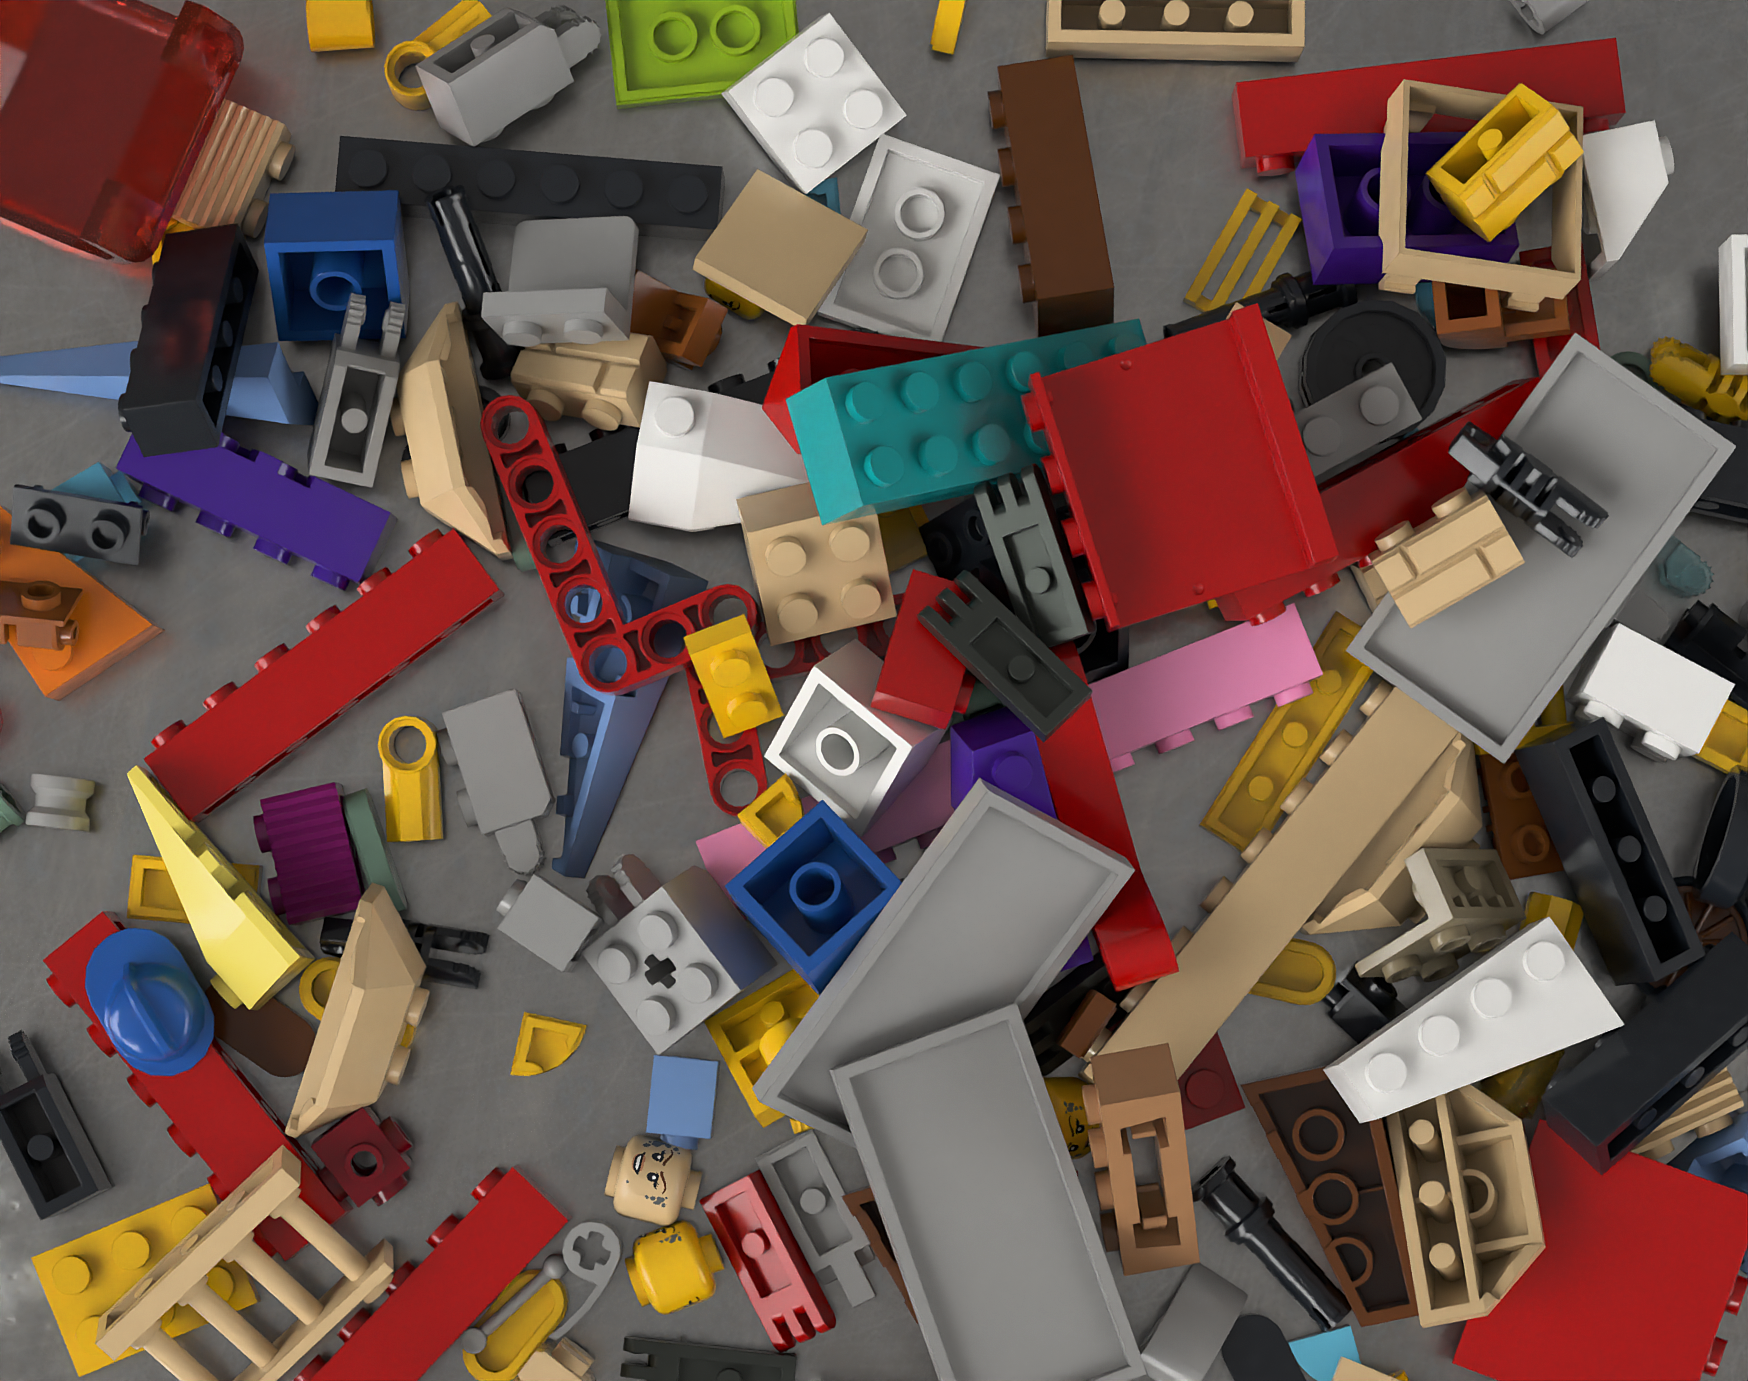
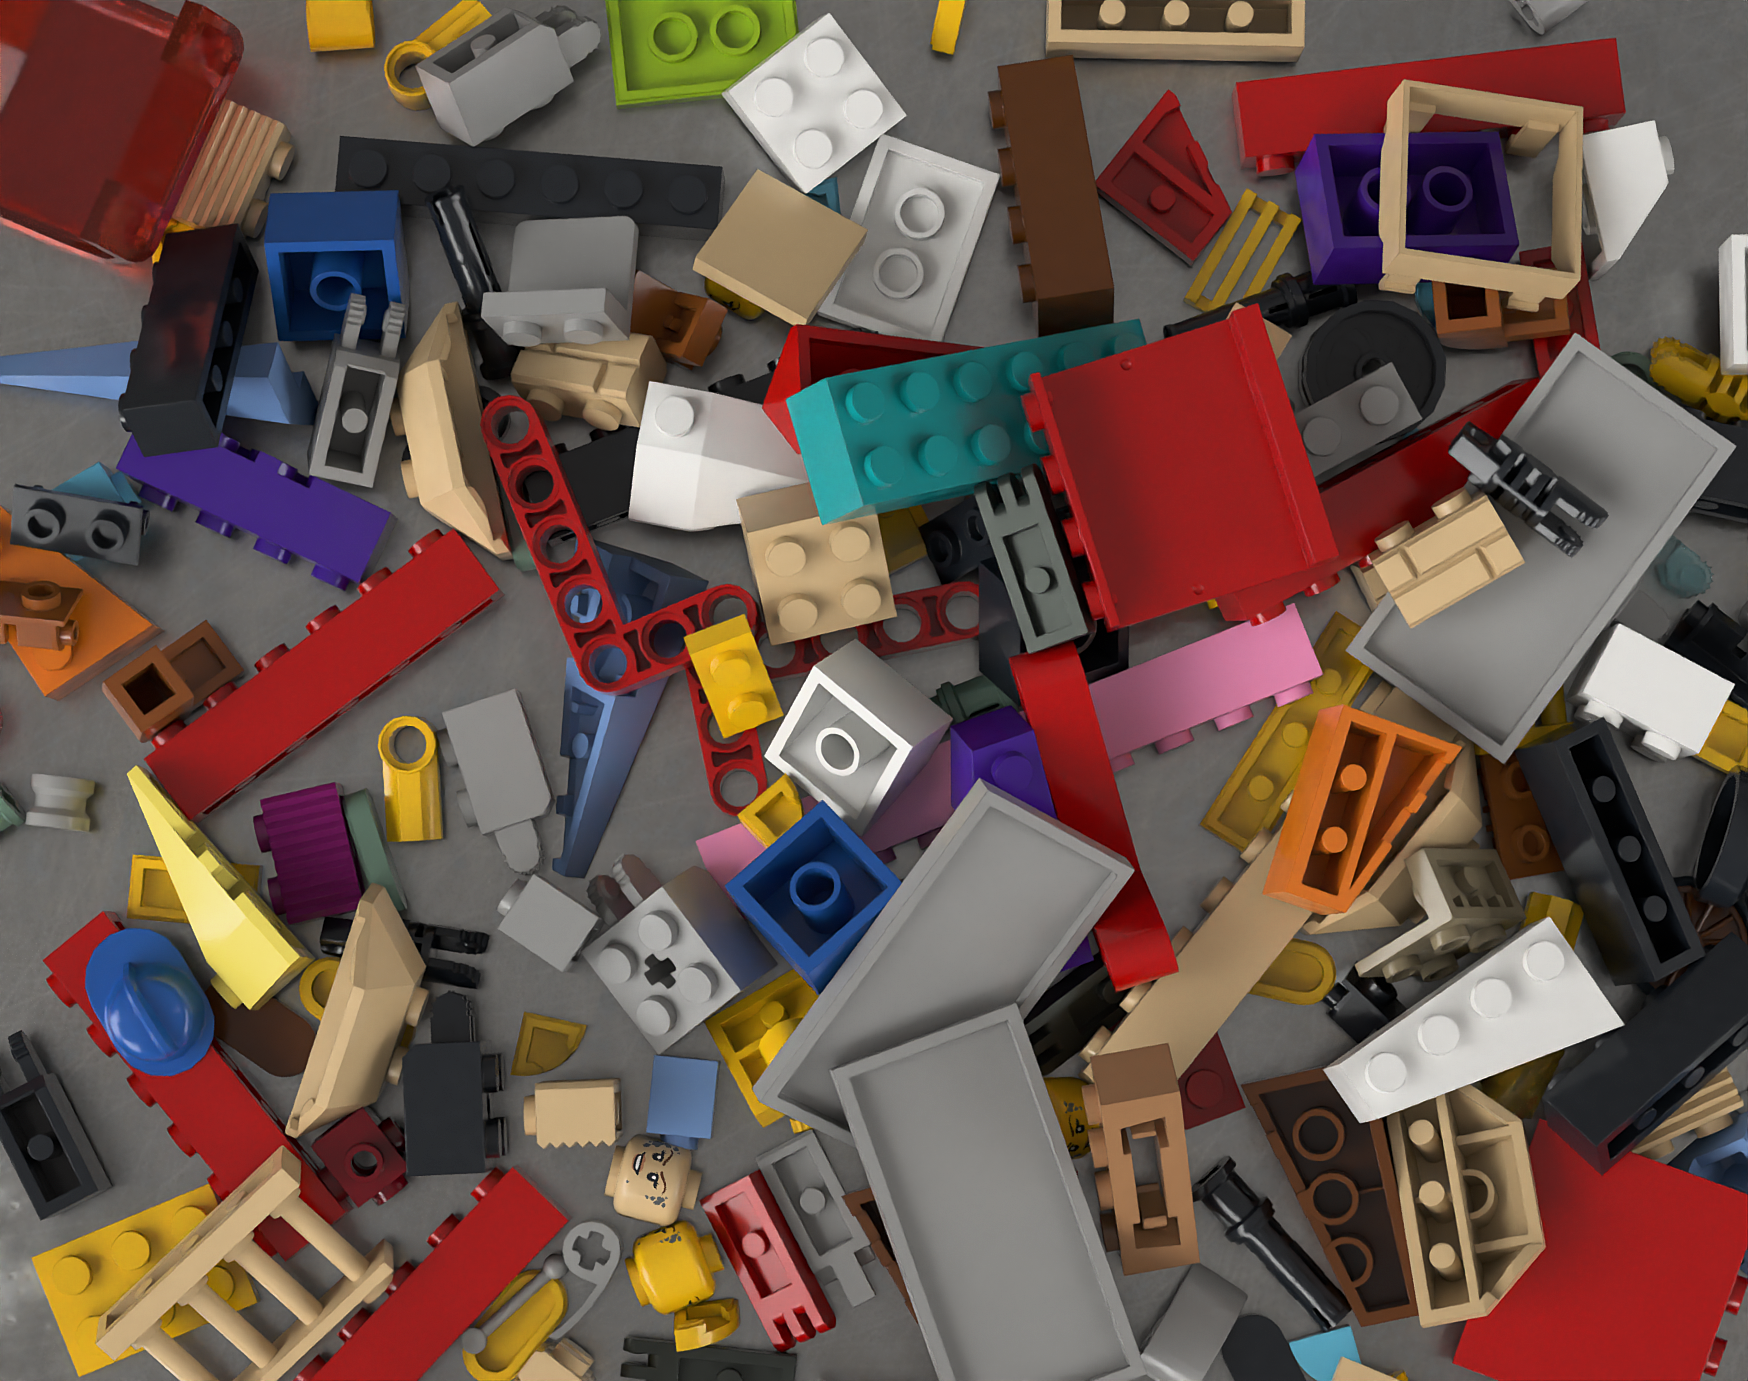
(171, 682): none -> dark orange brick
(452, 1096): none -> black hinge
(575, 1112): none -> tan brick
(705, 1323): none -> yellow tile
(918, 671): red brick -> none
(1006, 657): pearl dark grey hinge -> none
(1086, 1023): reddish brown tile -> none
(1166, 183): none -> red wing
(1349, 805): none -> orange wedge
(1505, 162): yellow brick -> none

